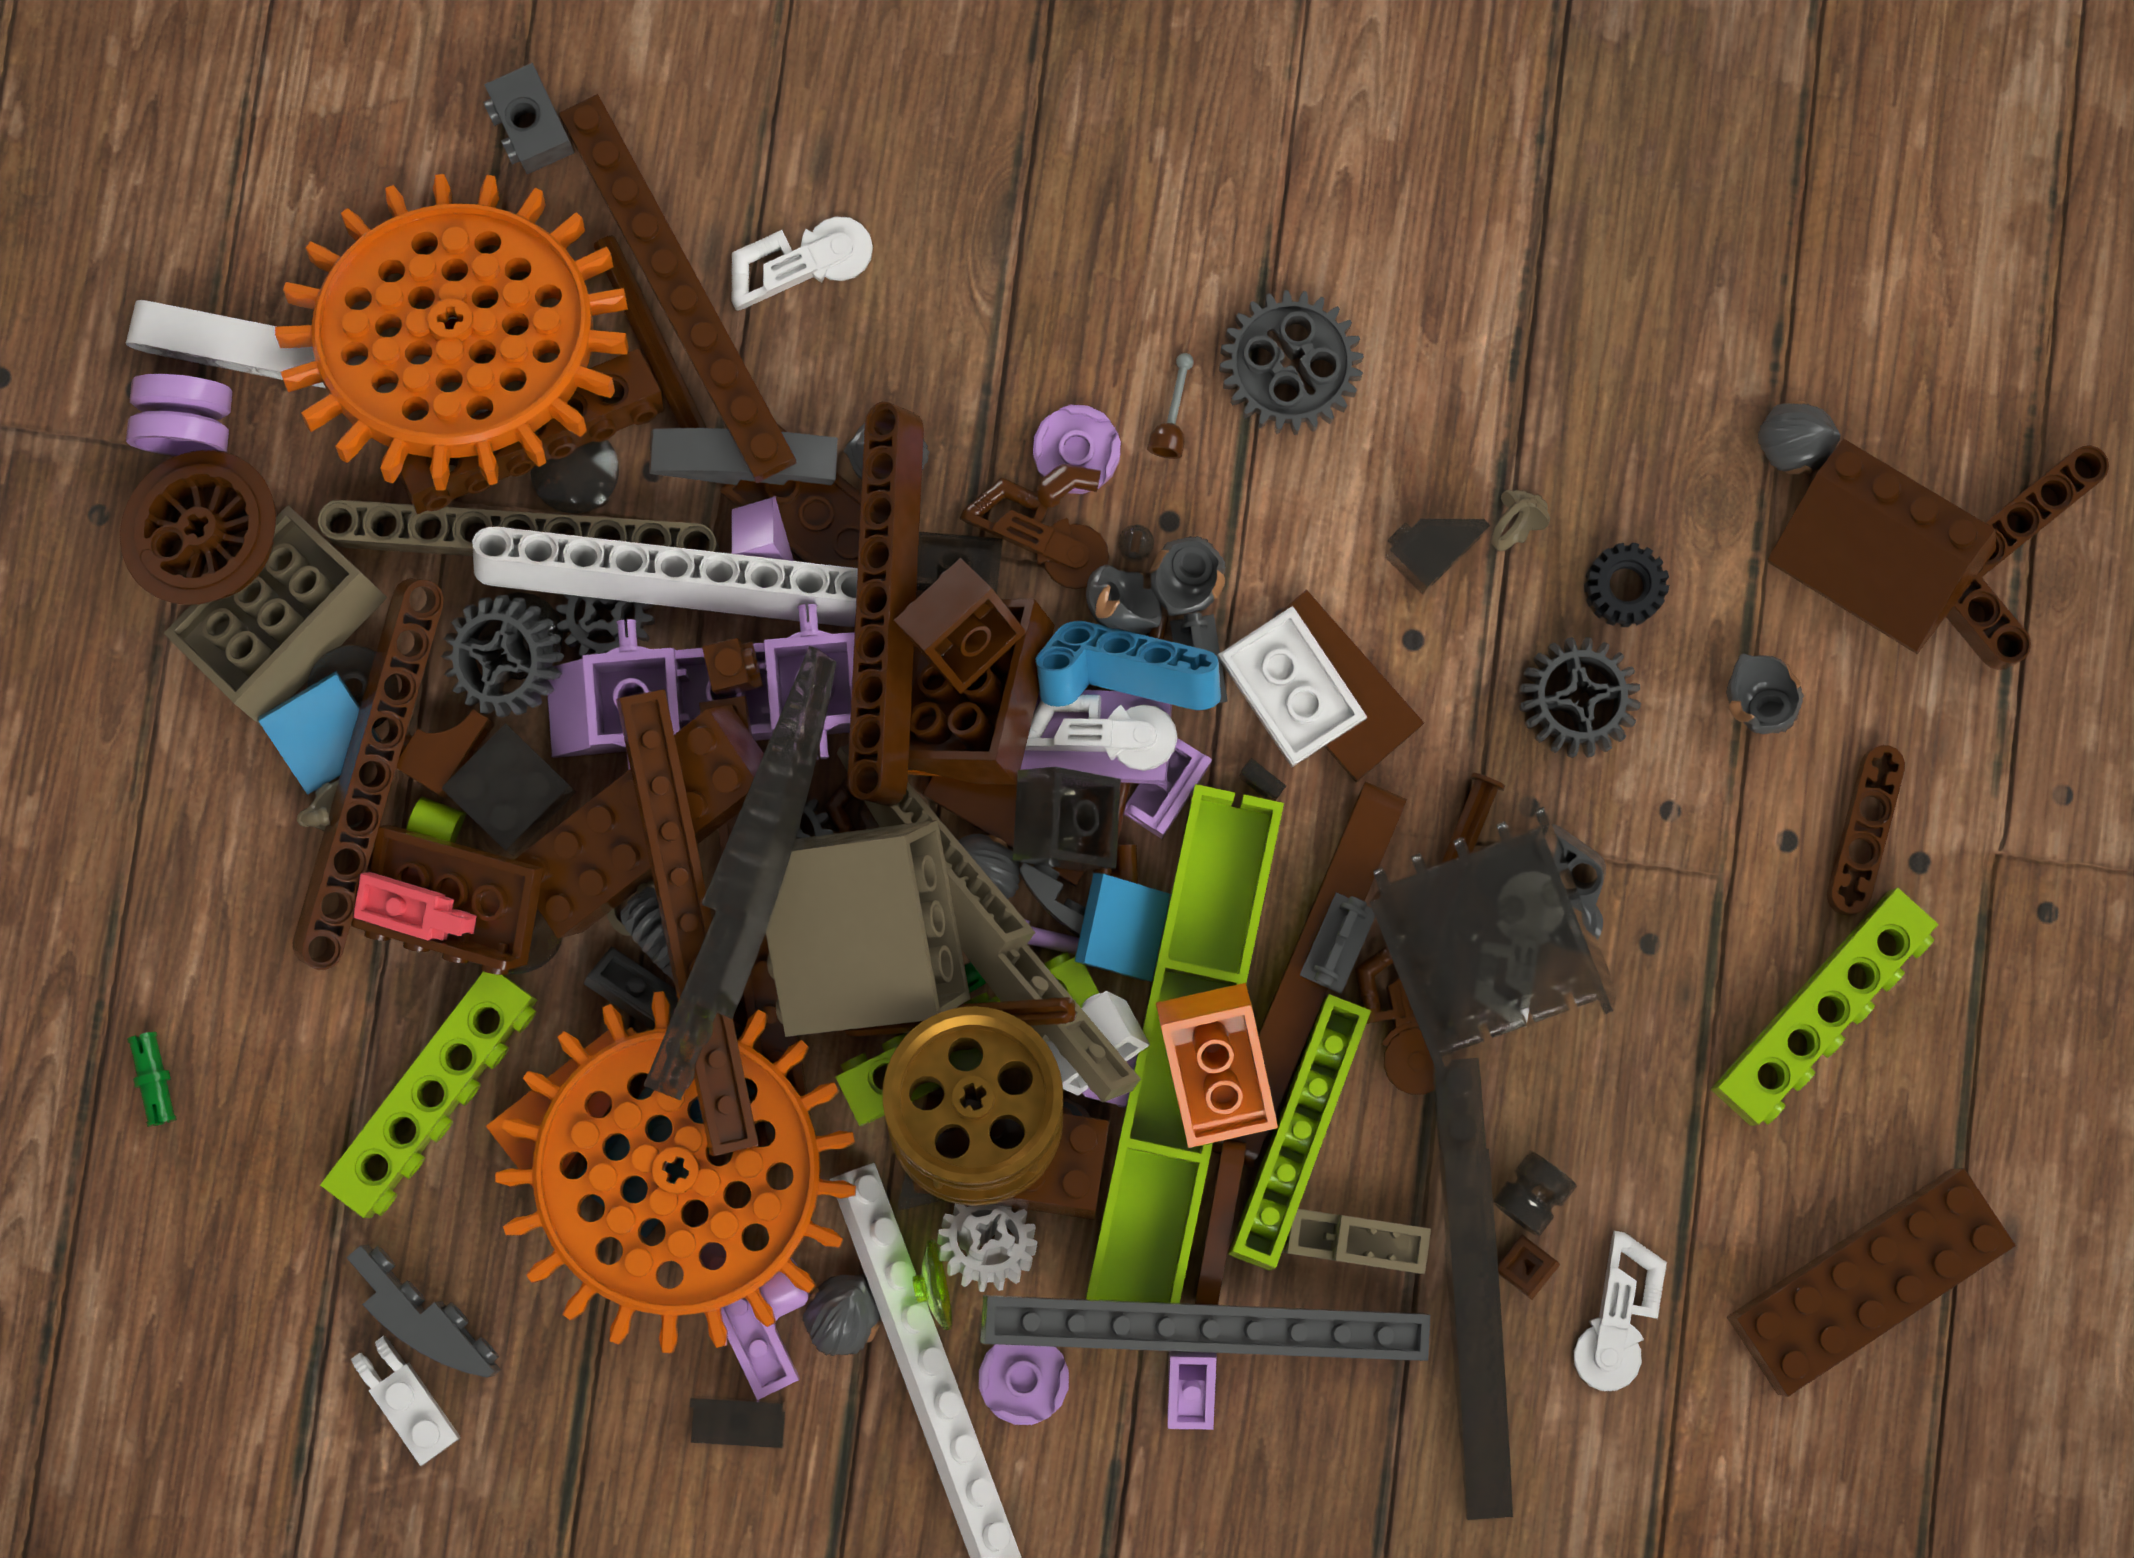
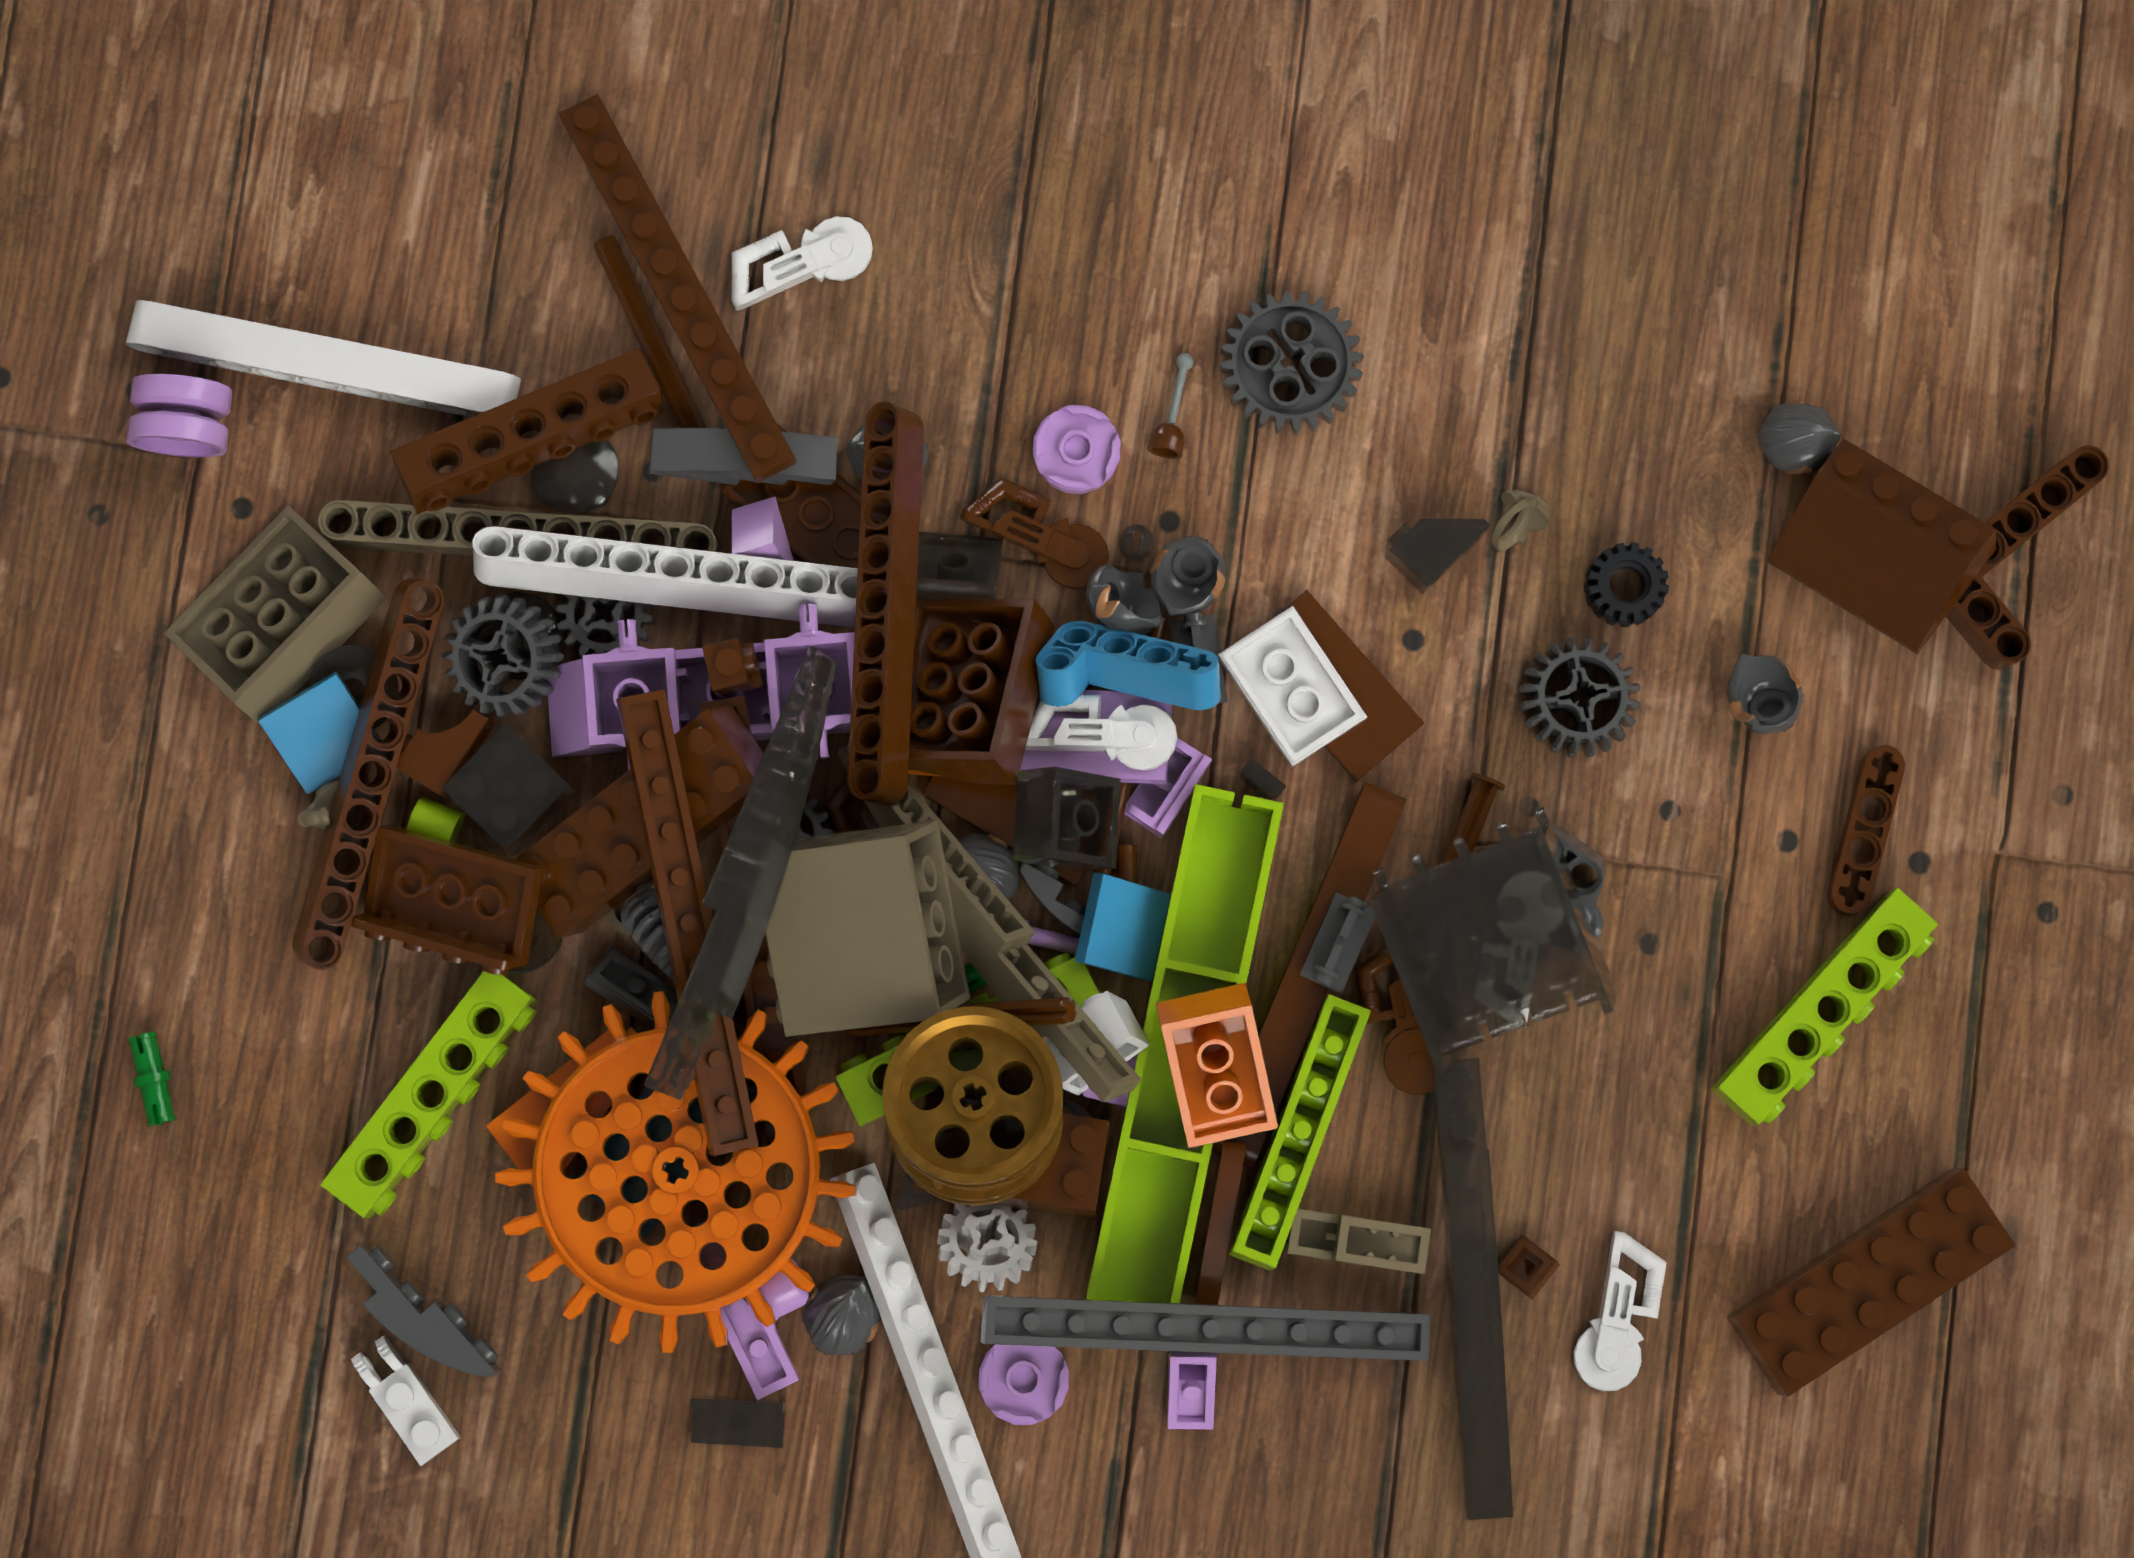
(148, 537): reddish brown piece -> none
(409, 908): coral hinge -> none
(452, 331): orange gear -> none
(522, 94): dark grey brick -> none
(932, 1286): clear neon green dish -> none
(960, 625): reddish brown brick -> none
(1063, 480): reddish brown arm -> none
(1526, 1208): clear smoke wheel -> none

